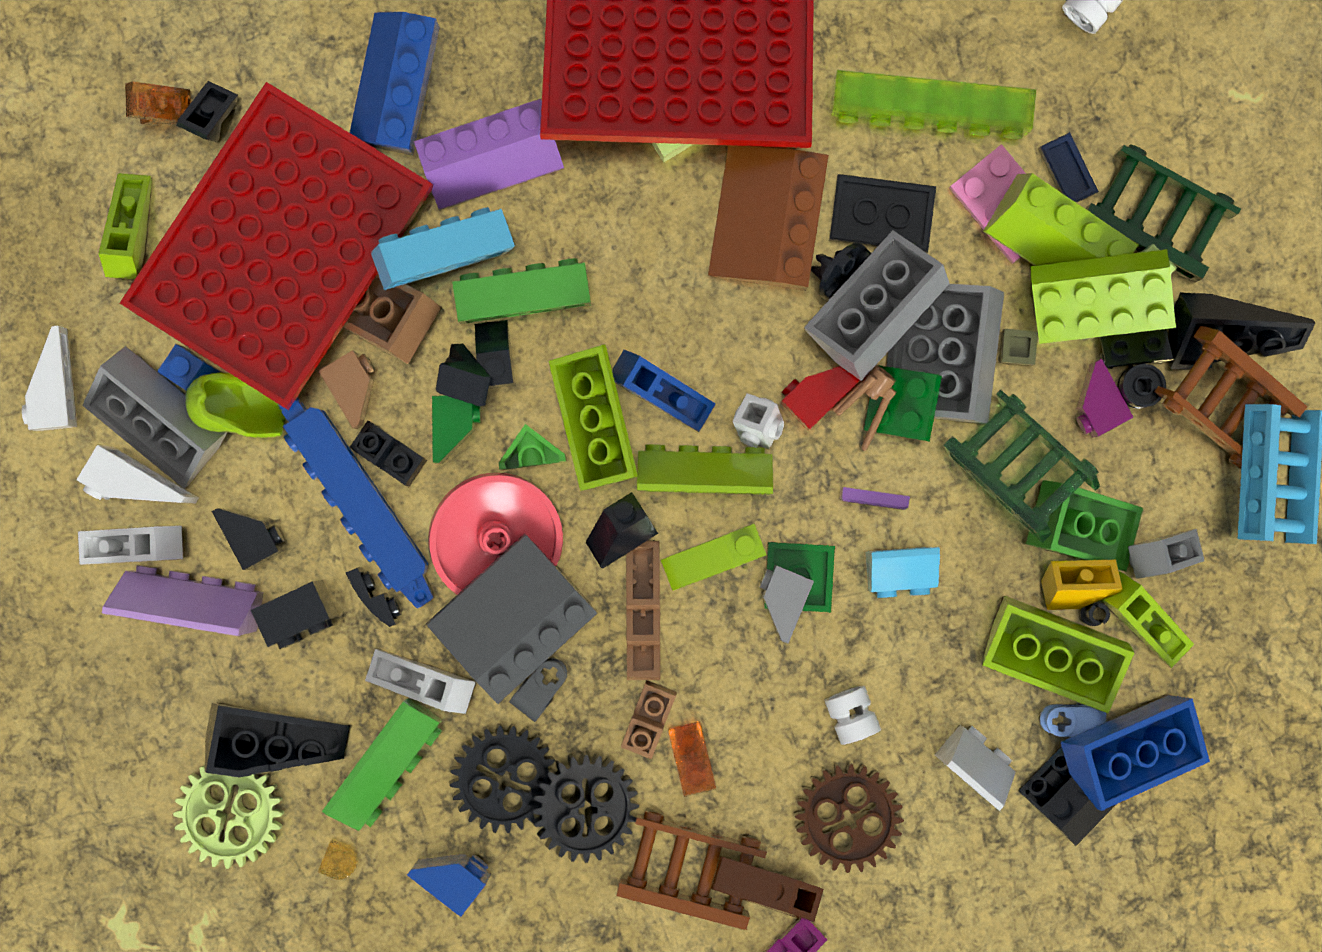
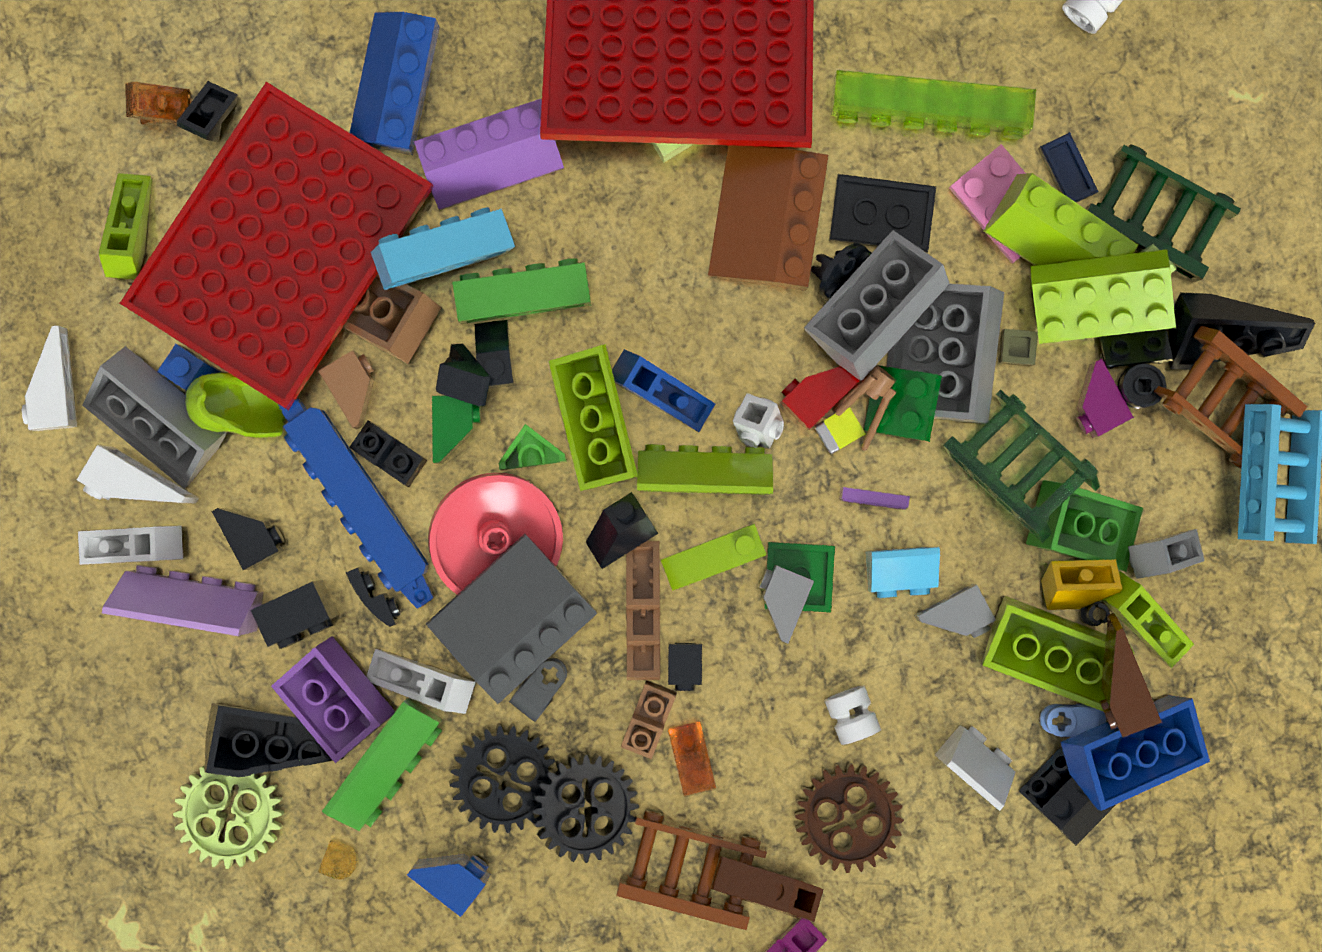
(333, 699): none -> medium lavender slope
(684, 665): none -> black brick
(839, 430): none -> neon yellow piece
(961, 613): none -> light grey slope
(1125, 691): none -> reddish brown slope

